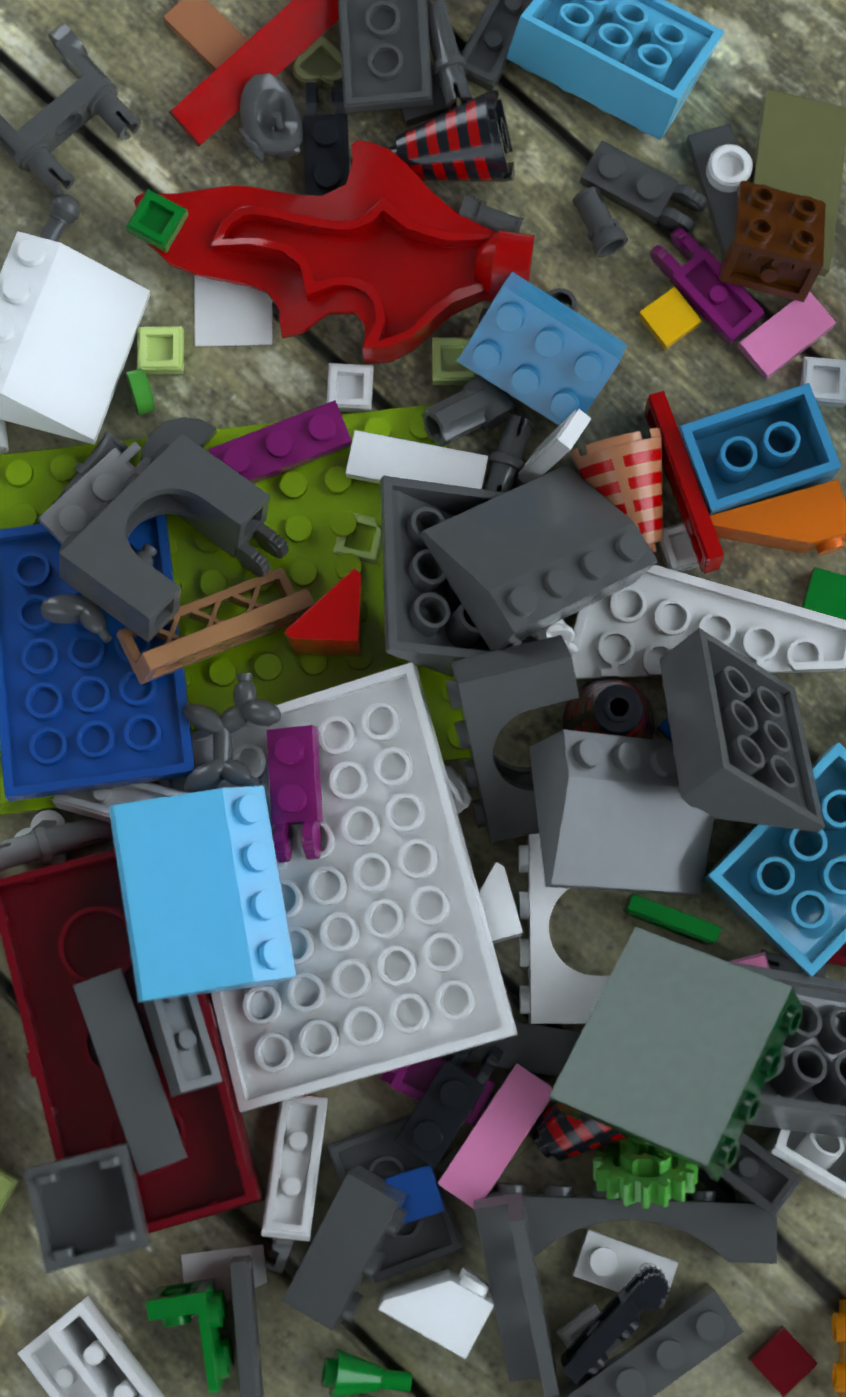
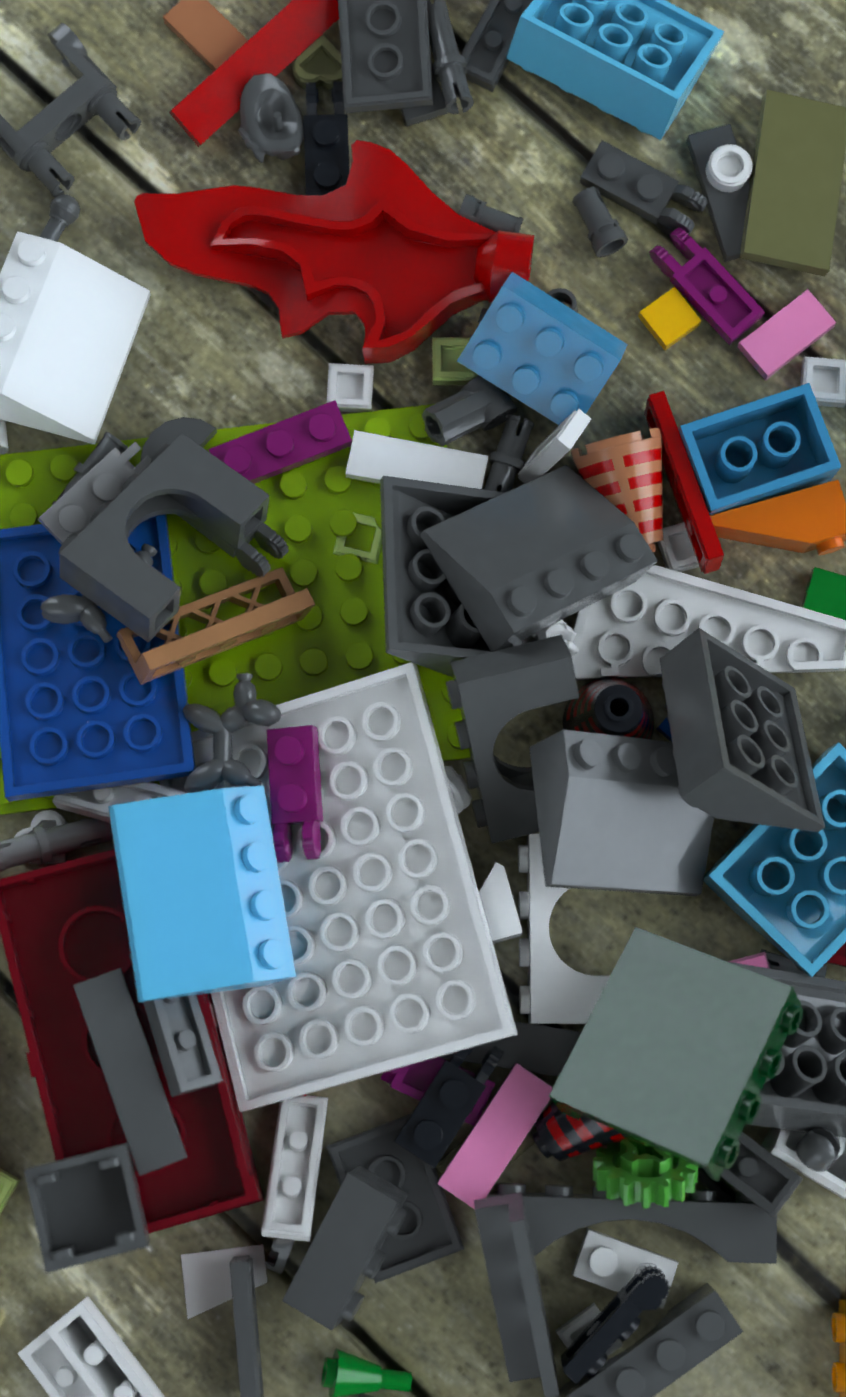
(140, 391): bright green tile -> none
(157, 220): green tile -> none
(160, 350): yellowish green tile -> none
(175, 1307): green bracket -> none
(231, 314): white sticker -> none
(332, 623): red slope -> none
(422, 1192): blue tile -> none
(442, 1307): white slope -> none
(461, 143): black cone -> none
(671, 920): green tile -> none
(775, 242): reddish brown bracket -> none
(782, 1361): dark red tile -> none
(818, 1149): none -> dark grey hinge

